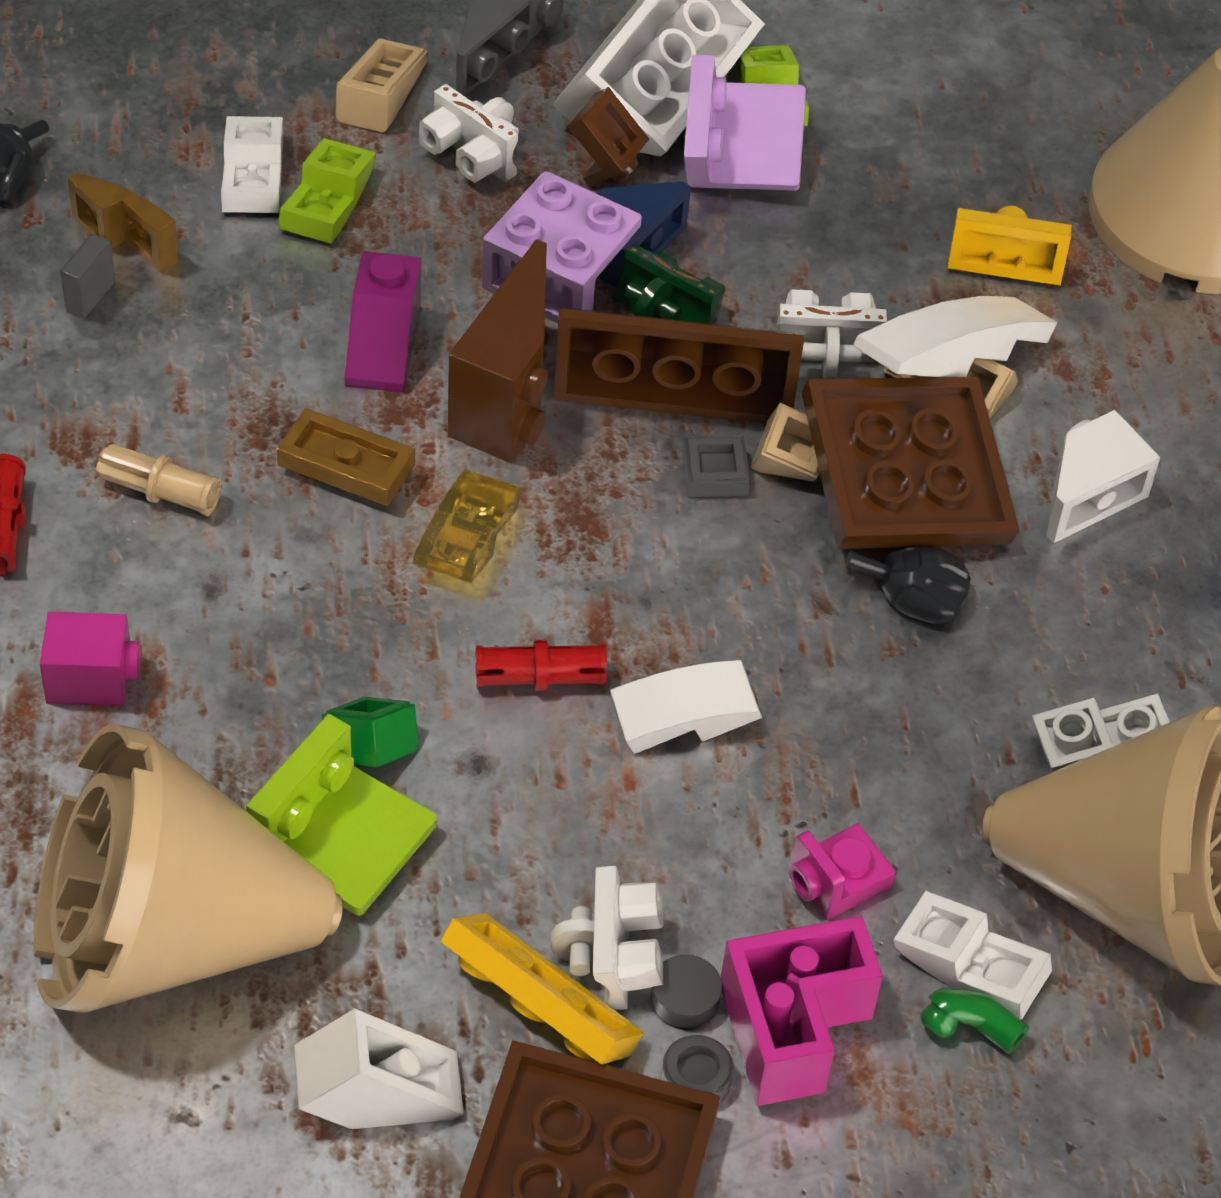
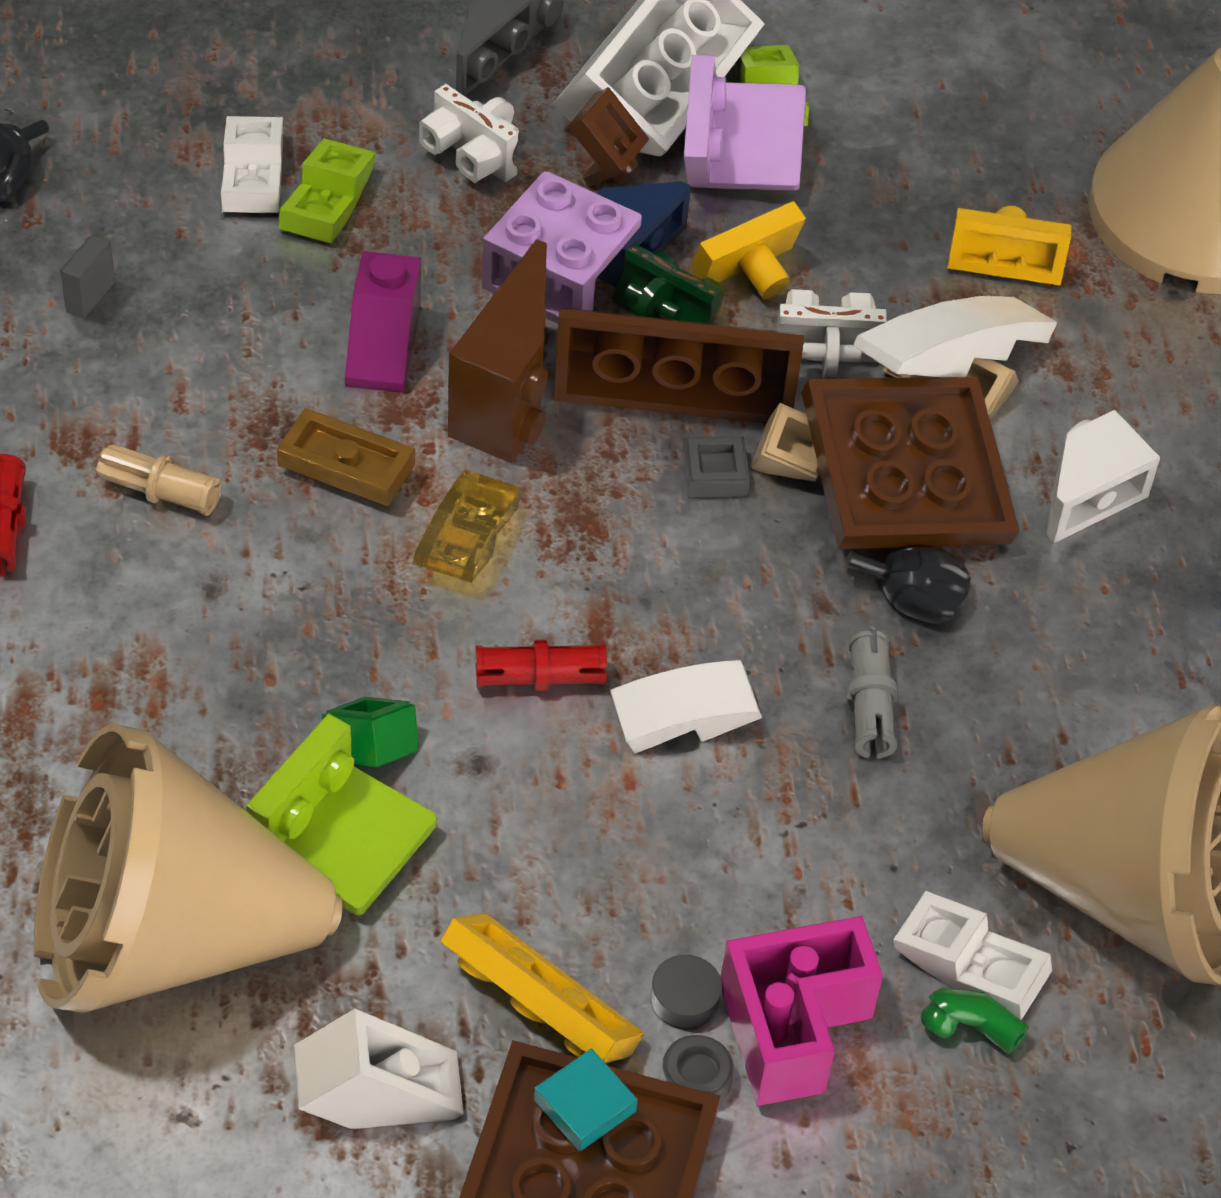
(88, 658): dark pink brick -> none
(124, 216): pearl gold slope -> none
(378, 84): tan slope -> none
(585, 1099): none -> teal tile
(605, 940): white hips -> none
(752, 250): none -> yellow tile
(839, 870): dark pink bracket -> none
(872, 694): none -> light grey pin
(1084, 730): white slope -> none

